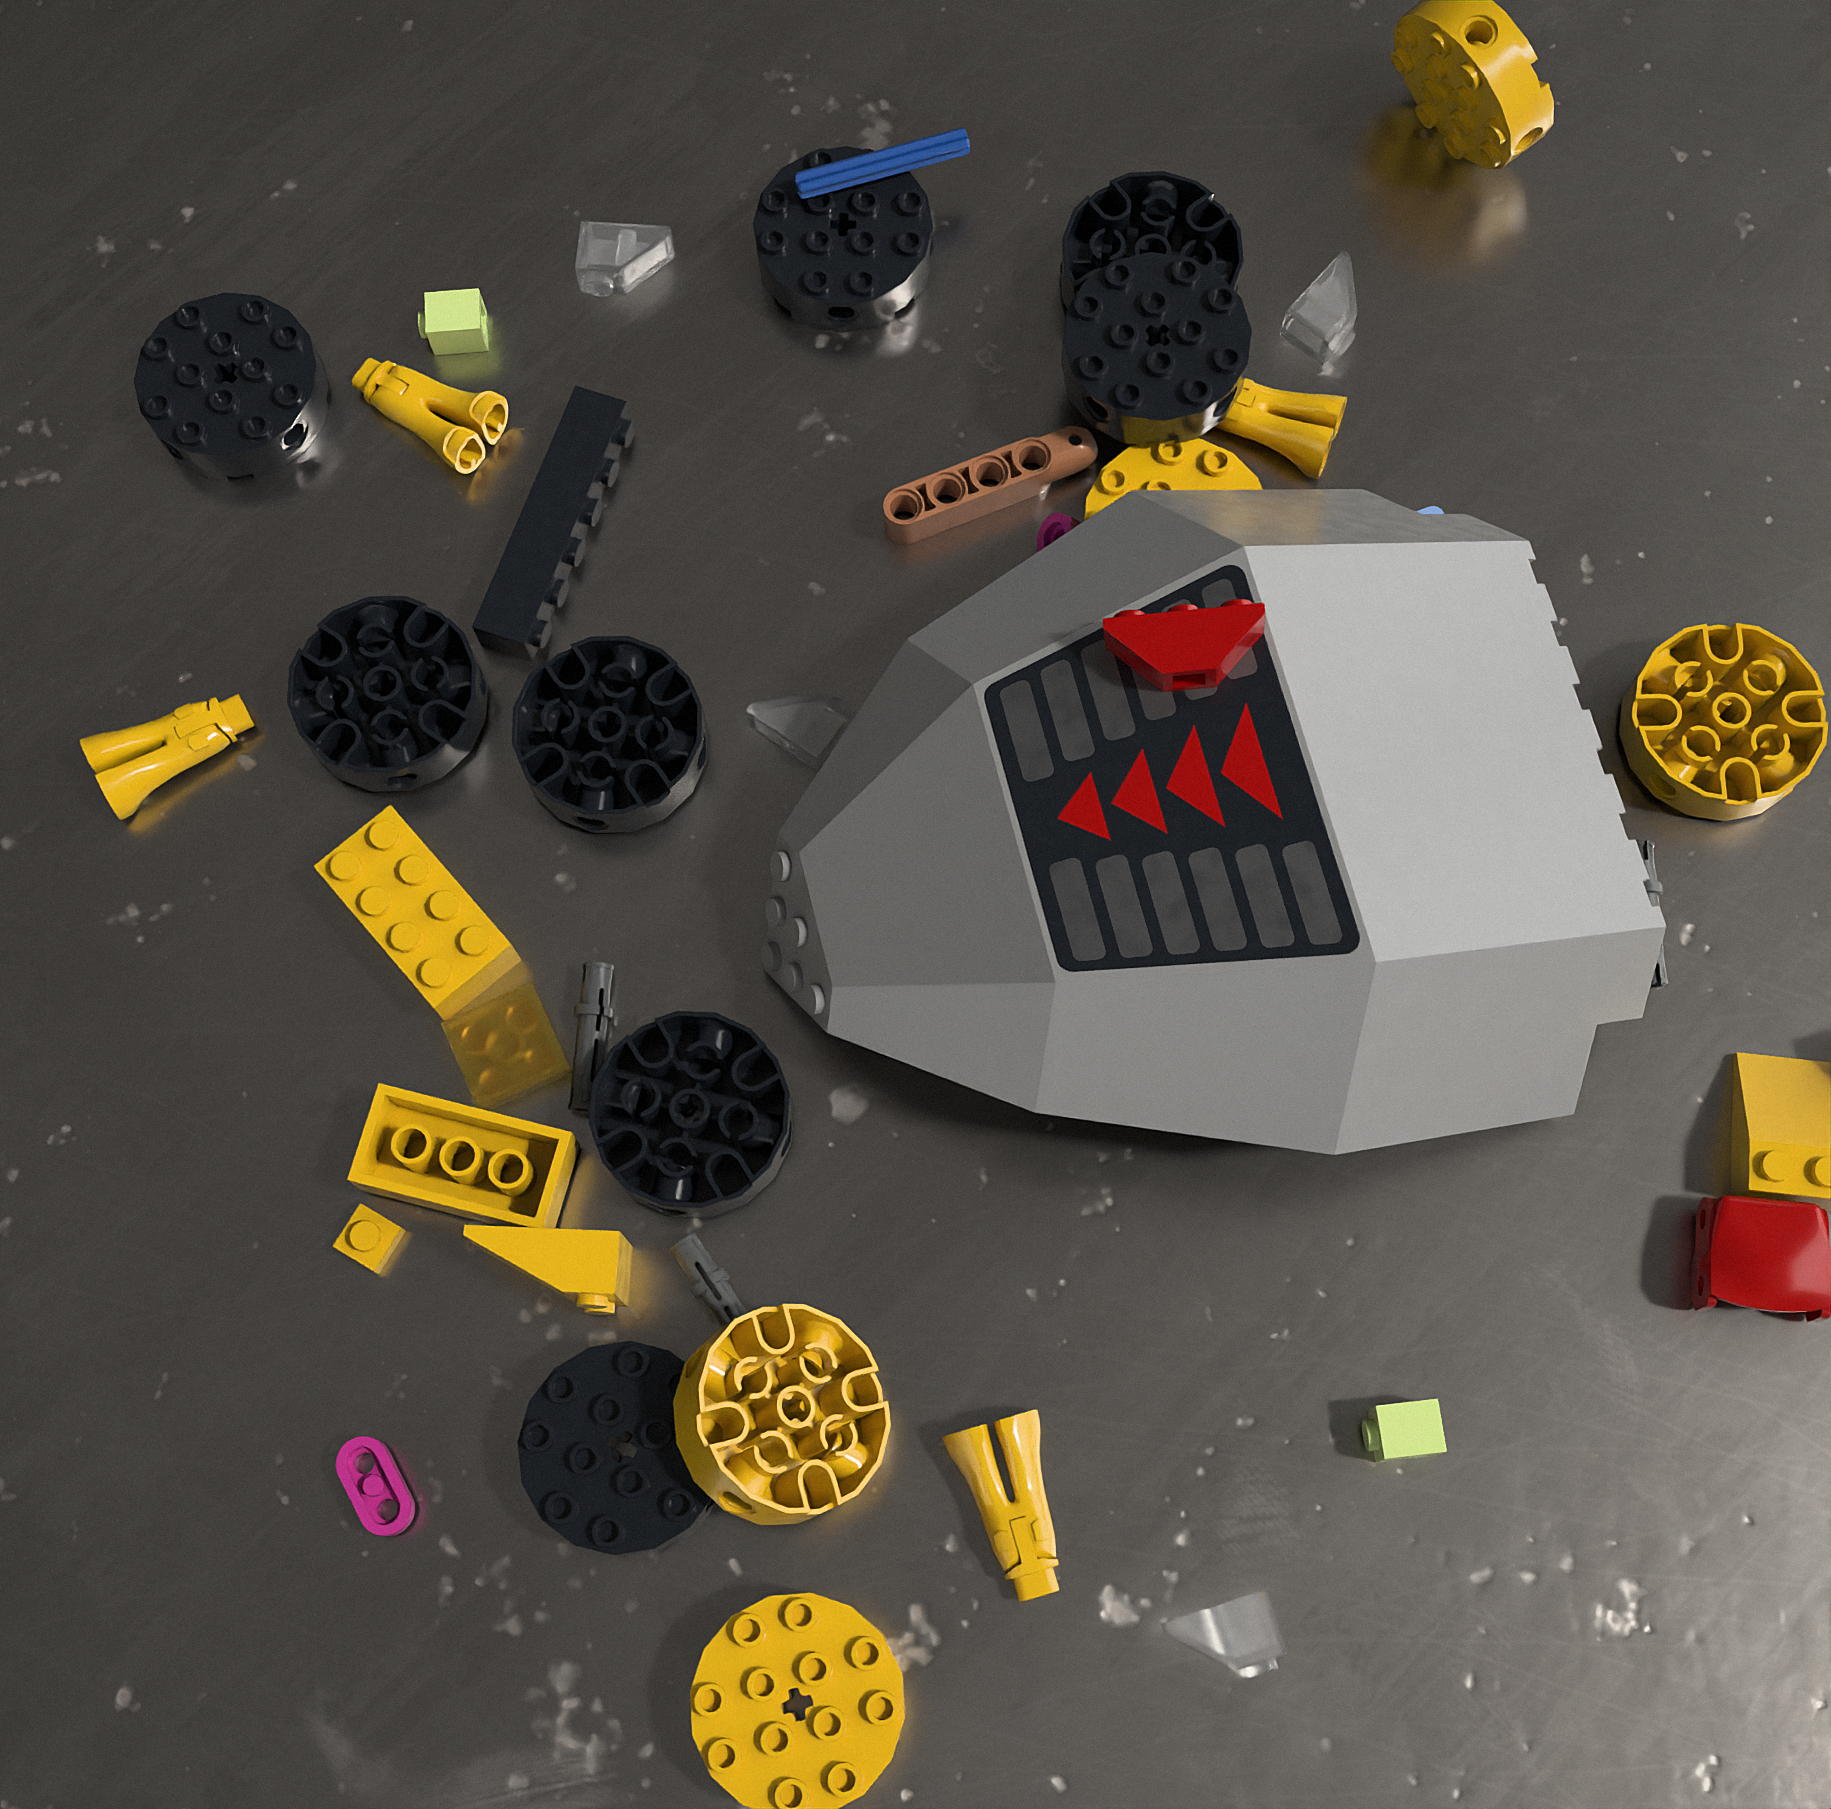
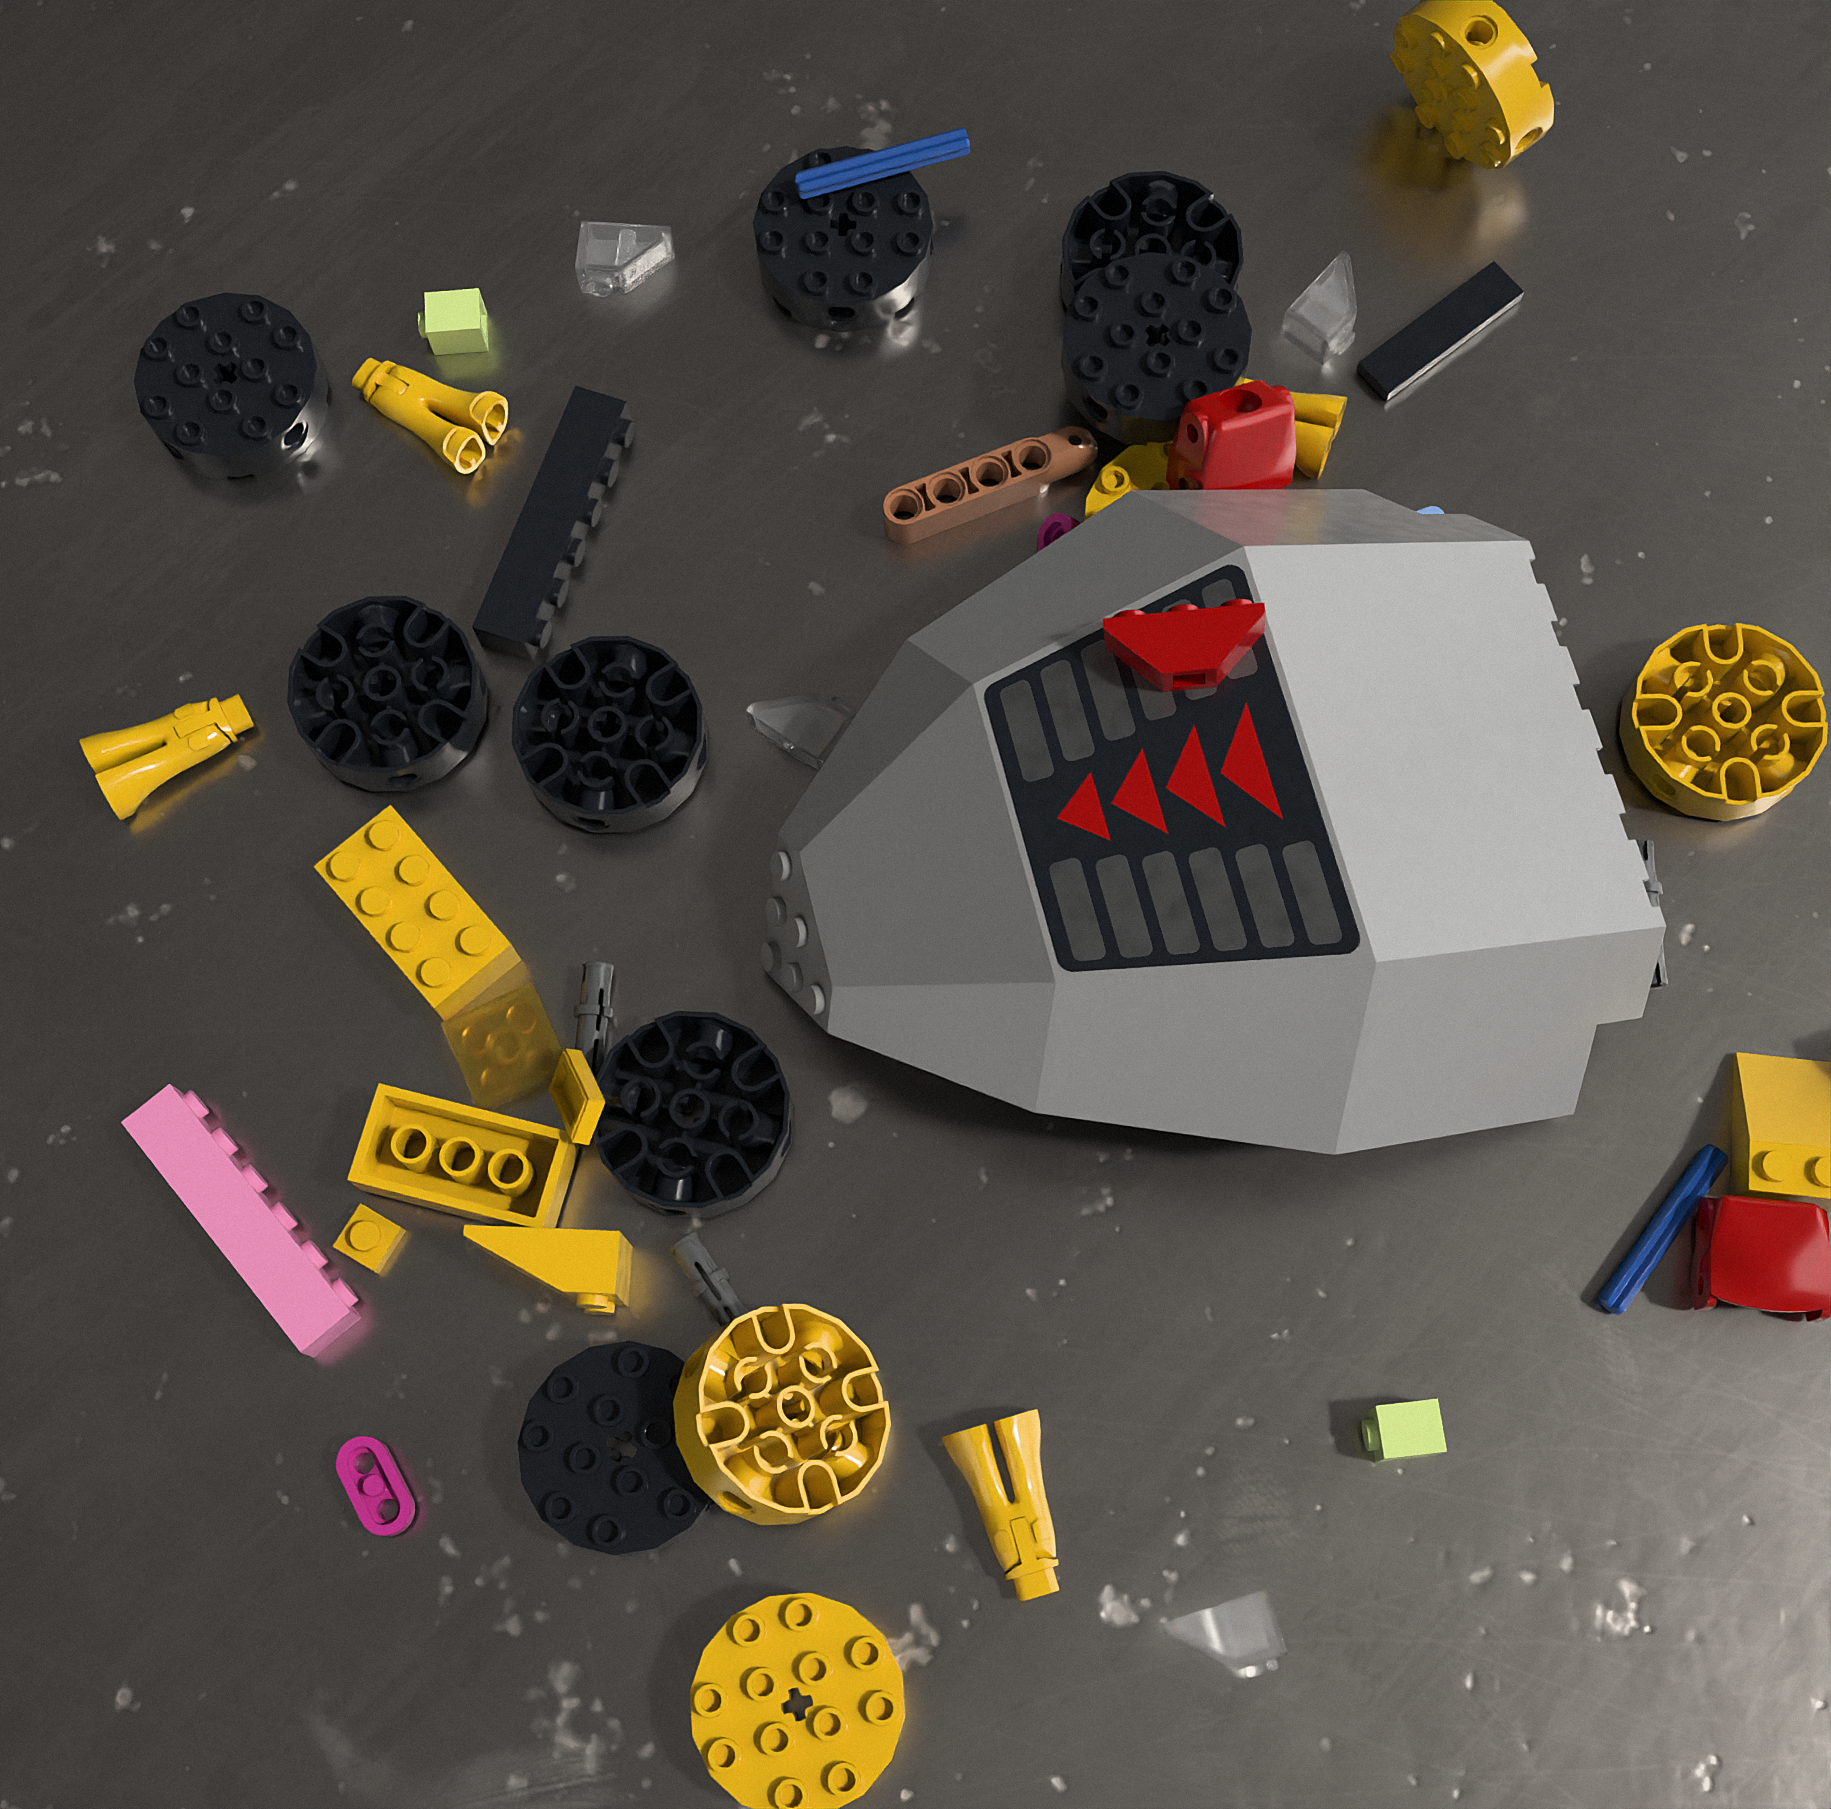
(242, 1220): none -> bright pink brick
(576, 1096): none -> yellow tile
(1235, 440): none -> red piece
(1440, 330): none -> black tile
(1663, 1229): none -> blue axle

